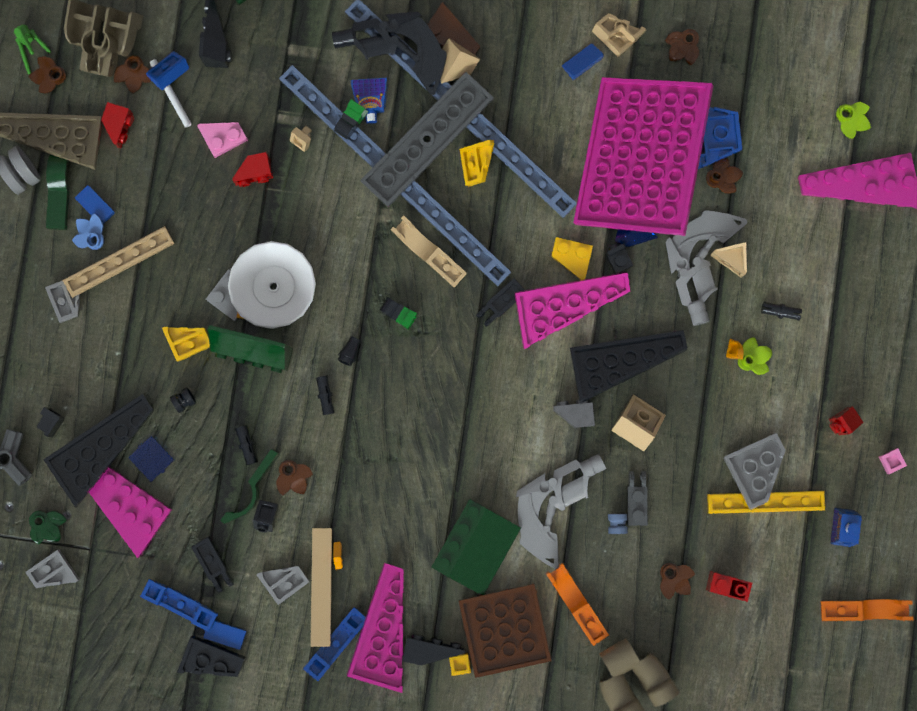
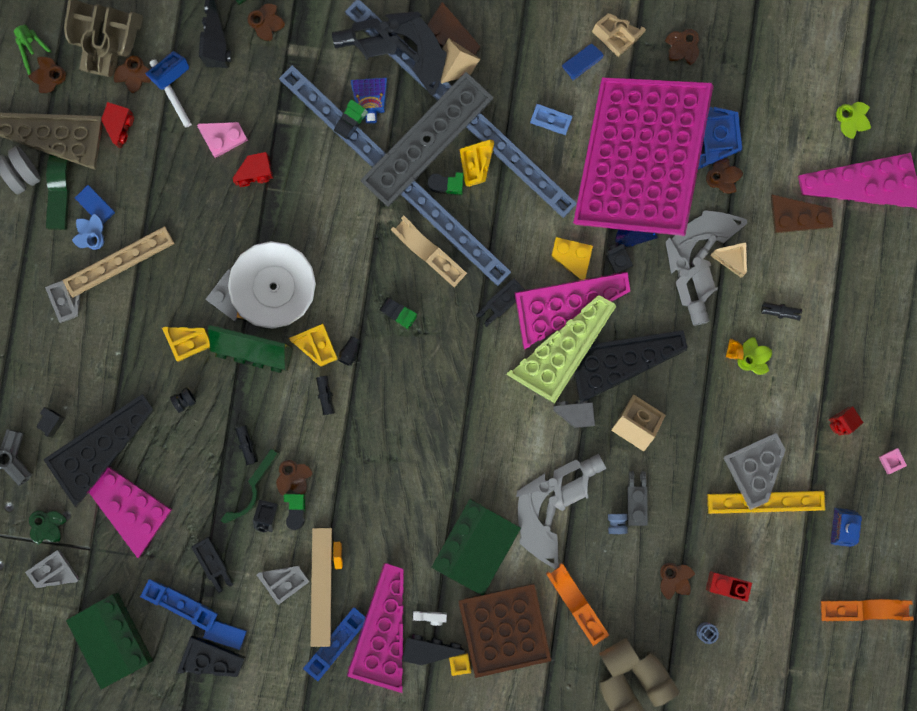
(109, 640): none -> dark green slope
(151, 458): clear blue piece -> none
(269, 21): none -> reddish brown plate
(296, 510): none -> leg
(301, 138): tan tile -> none
(316, 345): none -> yellow wing
(435, 618): none -> white plate
(446, 185): none -> leg
(551, 119): none -> medium blue plate
(559, 356): none -> yellowish green wing
(704, 630): none -> sand blue wheel
(796, 215): none -> reddish brown wing

